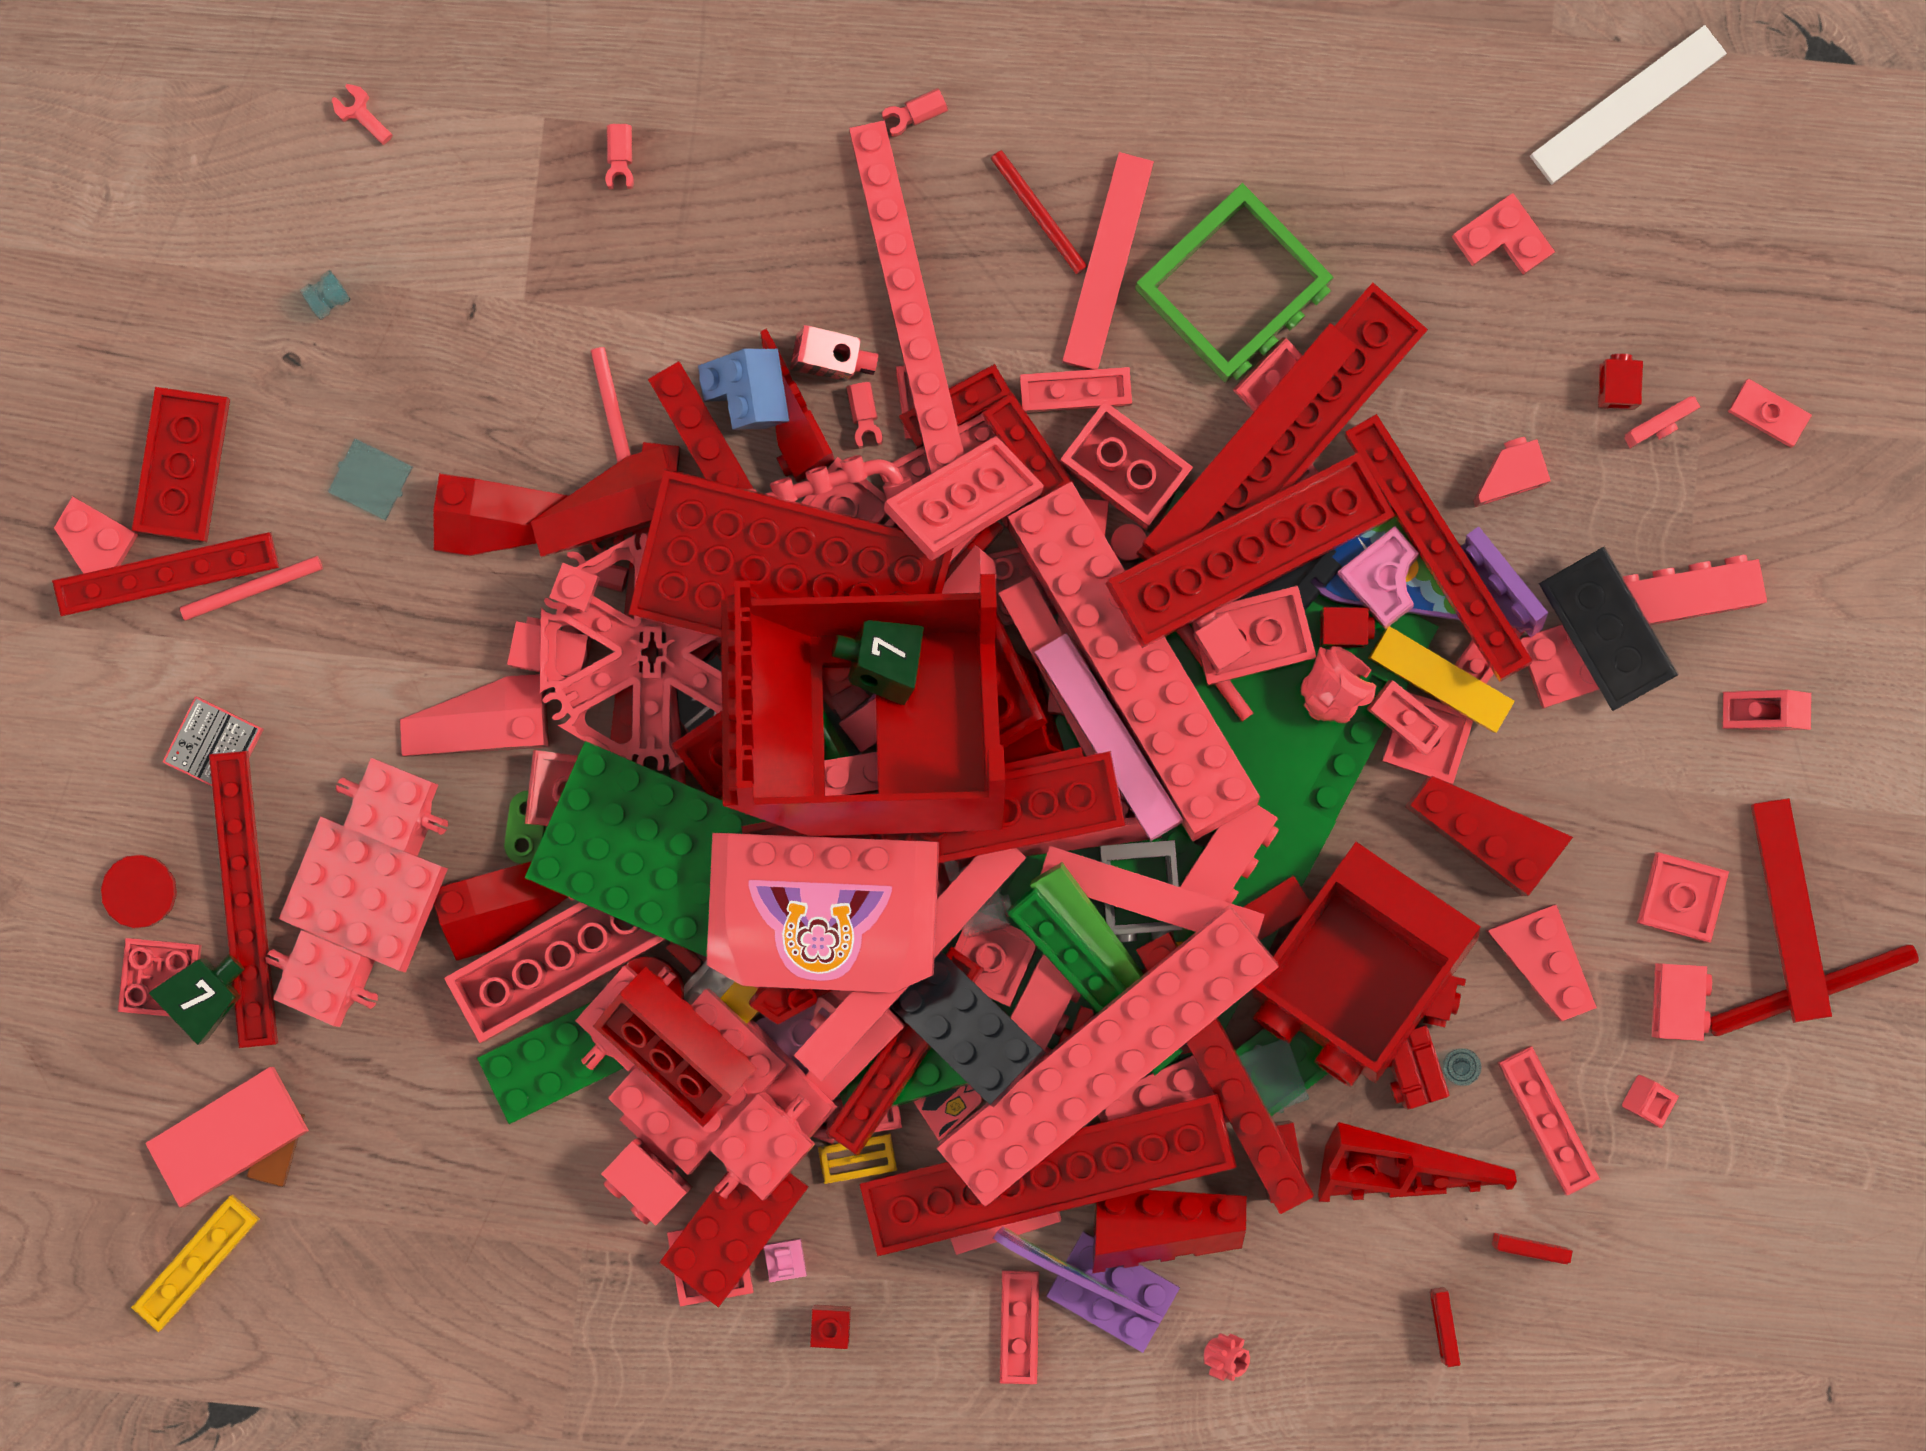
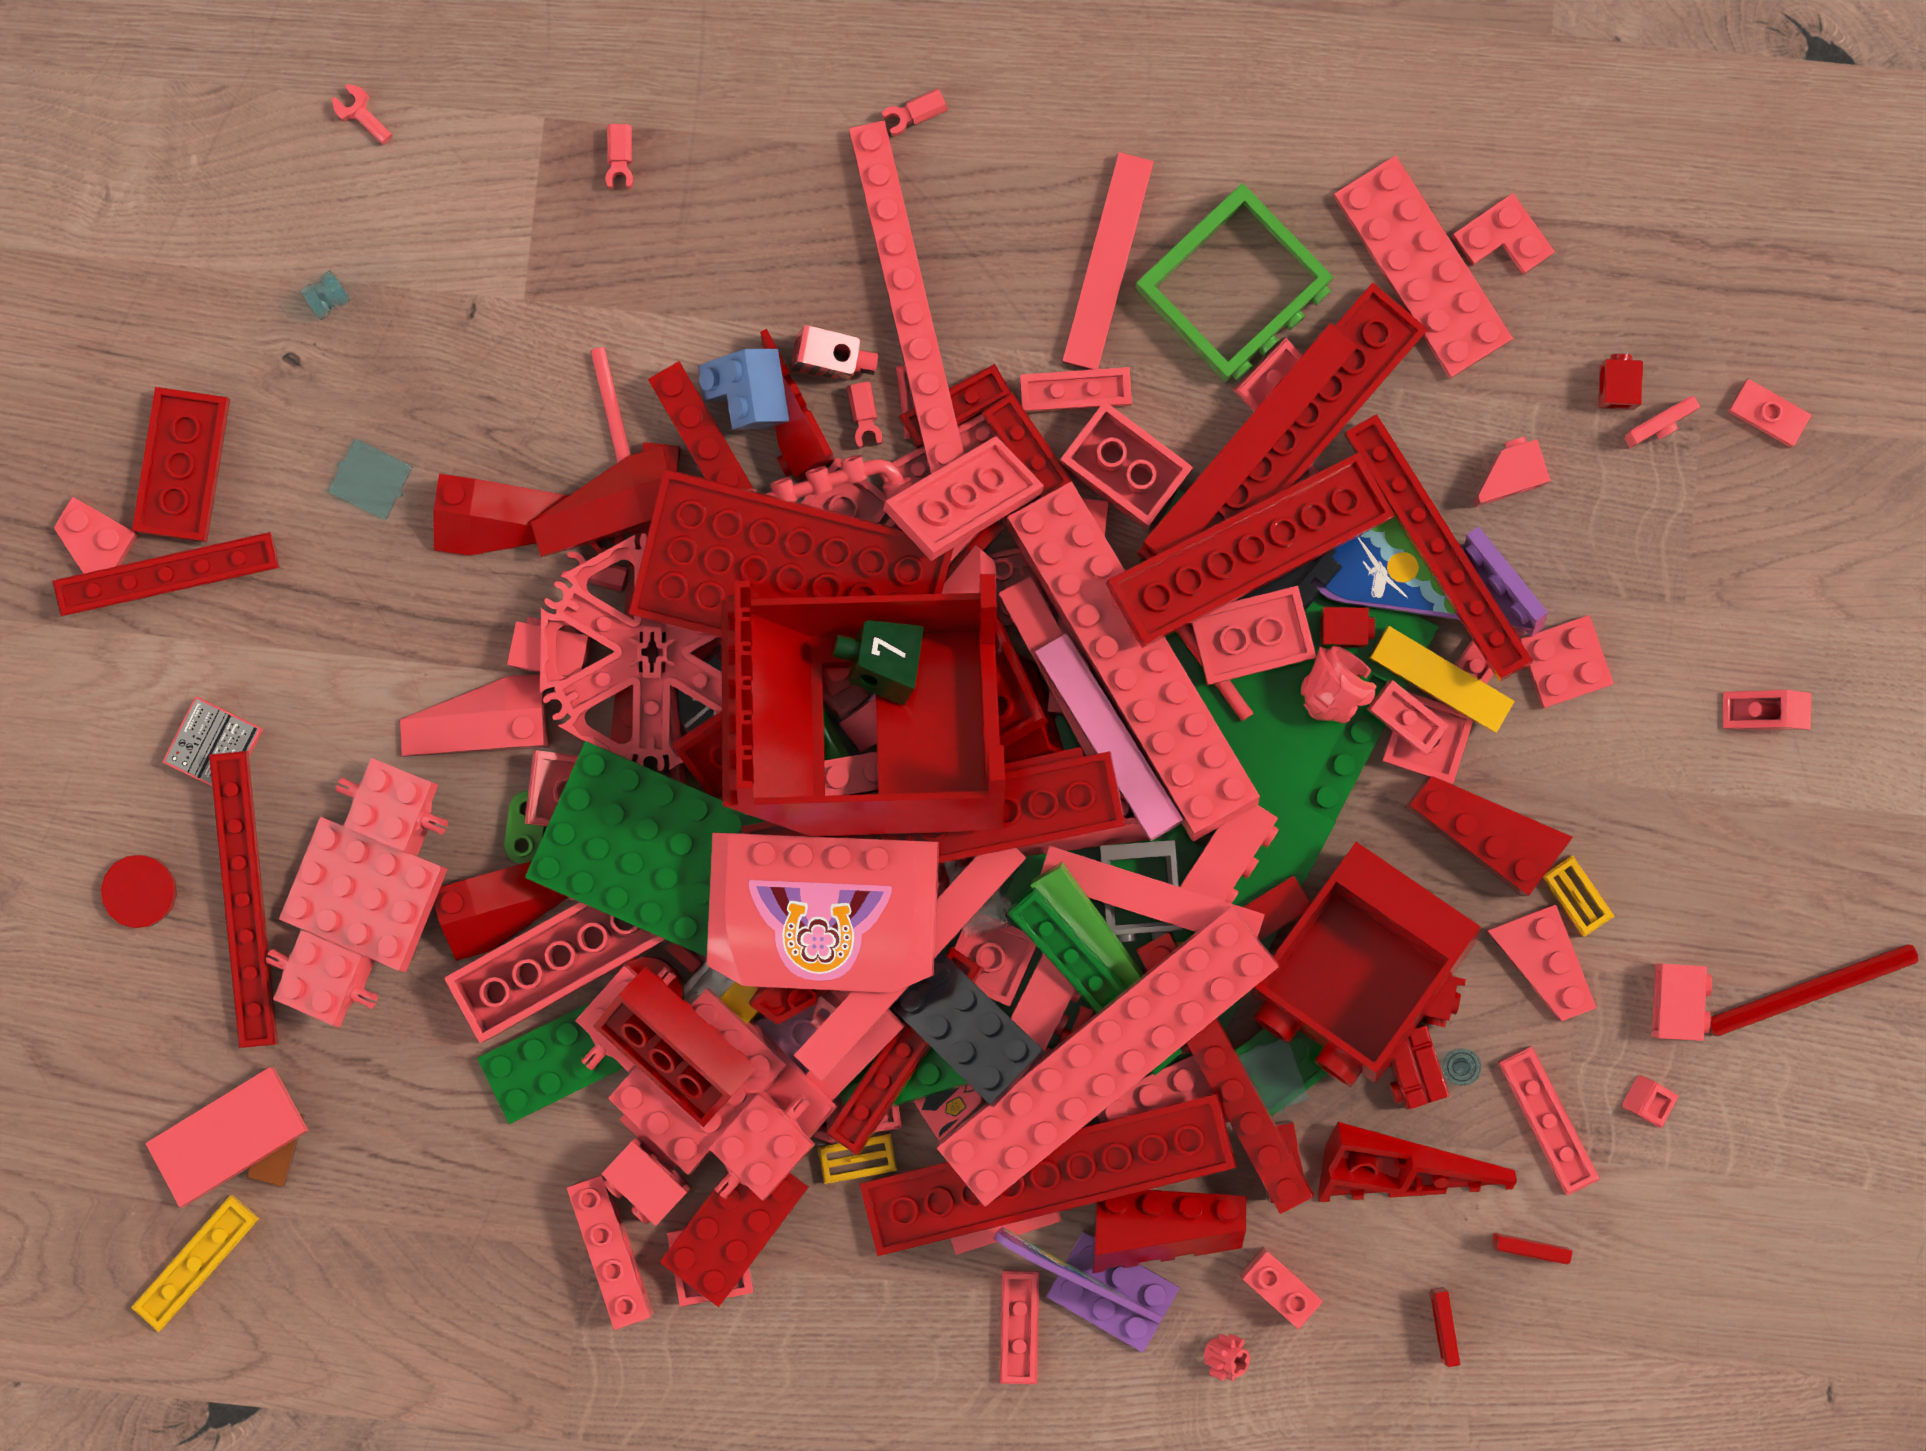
(146, 967): coral tile -> none
(200, 996): dark green torso -> none
(251, 588): coral bar -> none
(574, 587): coral brick -> none
(610, 1252): none -> coral brick
(785, 1260): bright pink tile -> none
(830, 1326): red brick -> none
(1039, 212): red bar -> none
(1127, 541): coral tile -> none
(1220, 640): coral brick -> none
(1281, 1288): none -> coral brick
(1380, 577): bright pink tile -> none
(1422, 266): none -> coral plate
(1558, 870): none -> yellow tile
(1608, 628): black tile -> none
(1628, 105): white tile -> none
(1683, 897): coral tile -> none
(1699, 591): coral brick -> none
(1791, 910): red tile -> none

